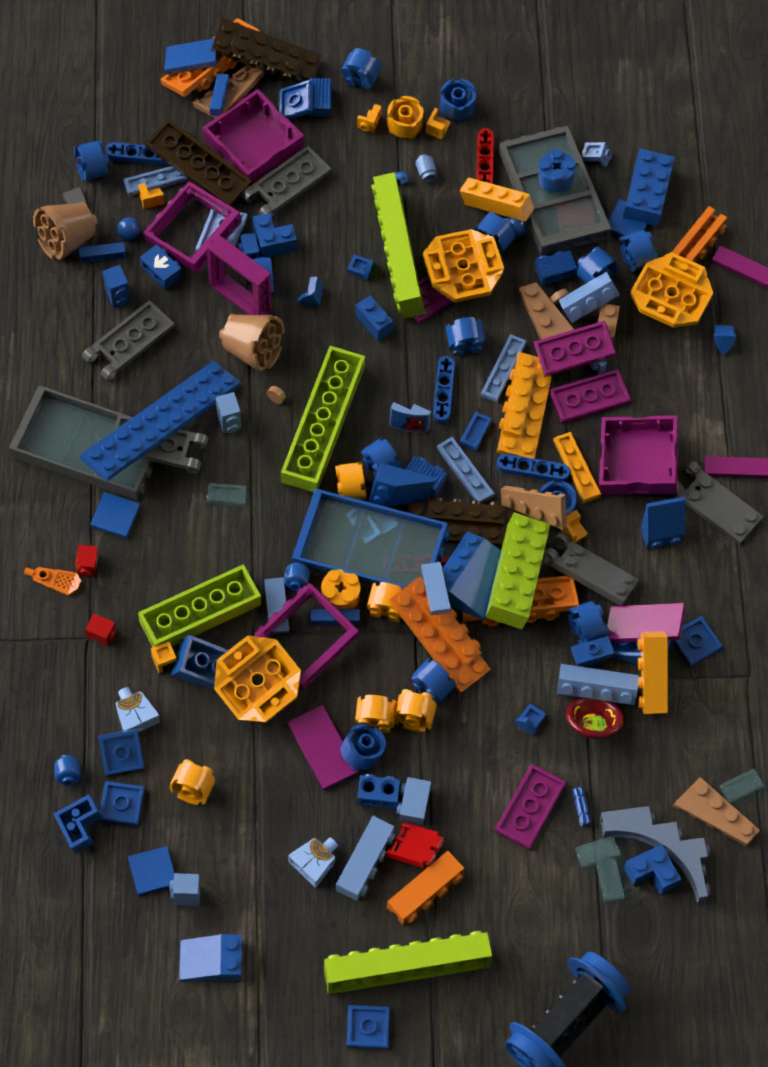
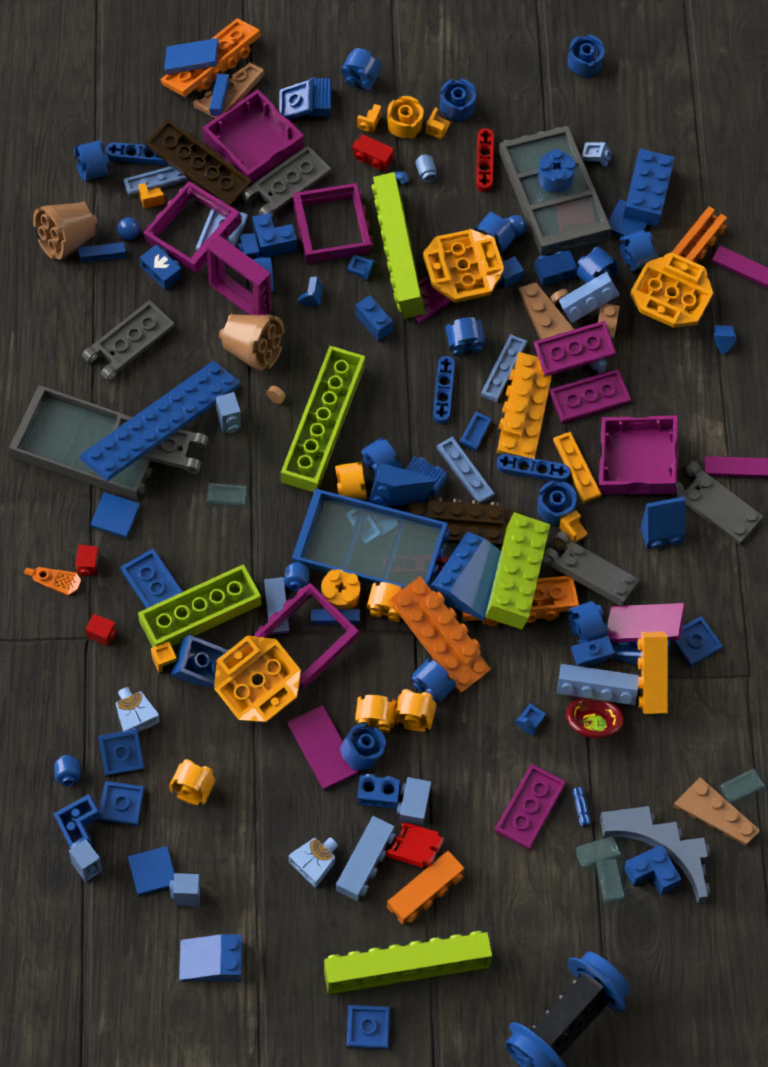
(74, 196): dark grey tile -> none
(85, 860): none -> medium blue brick
(116, 286): blue brick -> none
(150, 579): none -> blue plate
(265, 52): dark brown plate -> none
(327, 195): none -> magenta window
(373, 152): none -> red brick
(410, 420): slope -> none
(435, 588): medium blue tile -> none
(497, 199): light orange brick -> none
(512, 272): none -> blue brick
(541, 506): medium nougat wing -> none
(586, 55): none -> blue brick

